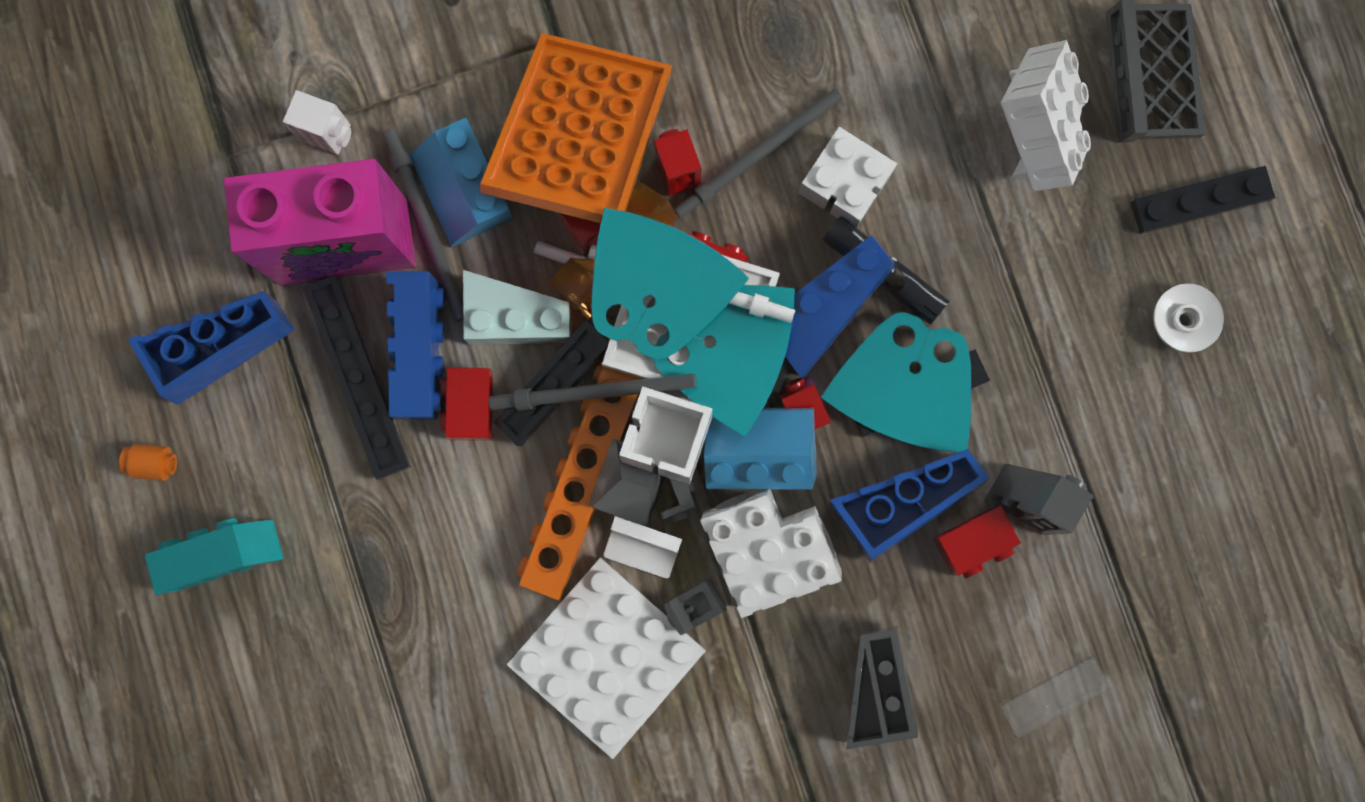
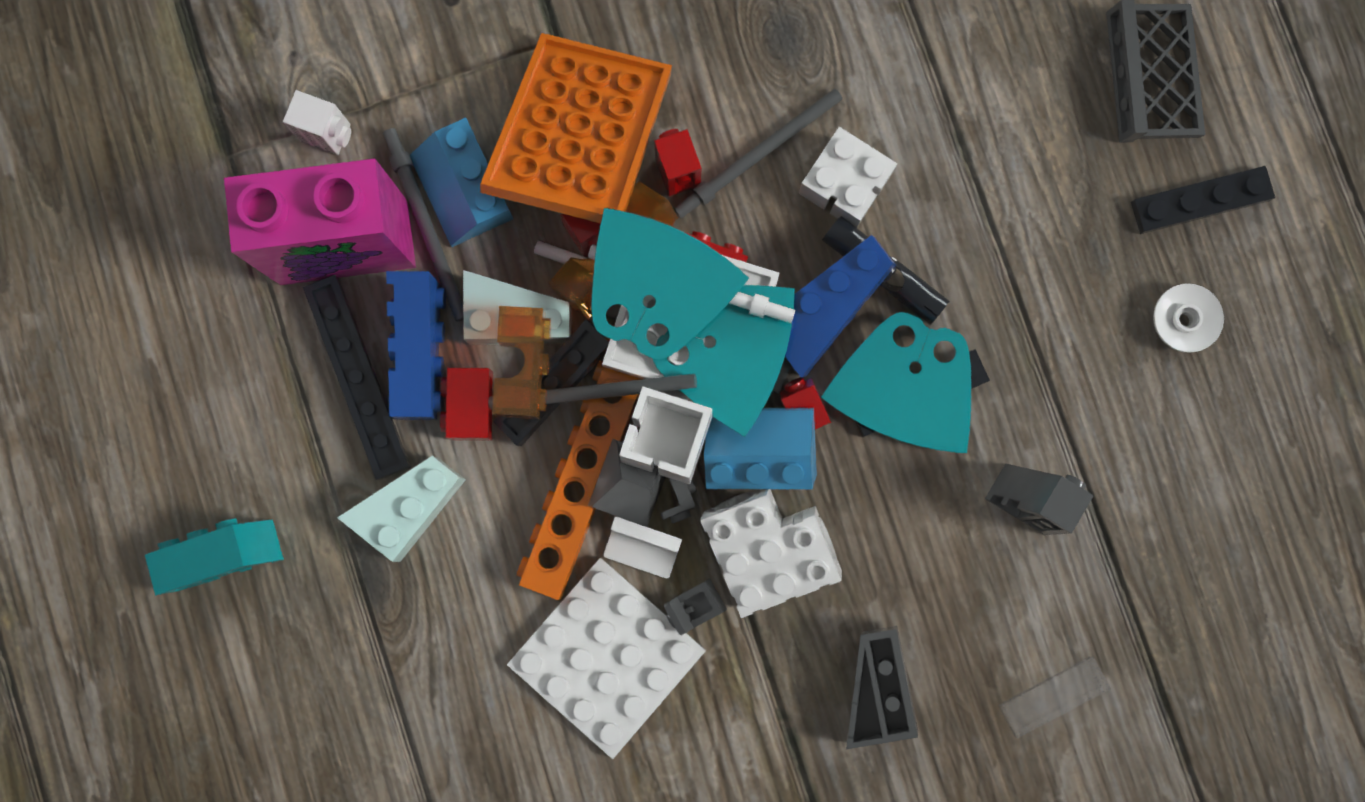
(148, 462): orange brick -> none
(209, 345): blue wedge -> none
(404, 508): none -> light aqua wedge
(522, 394): none -> clear orange arch
(898, 507): blue wedge -> none
(977, 541): red brick -> none
(1045, 114): white piece -> none

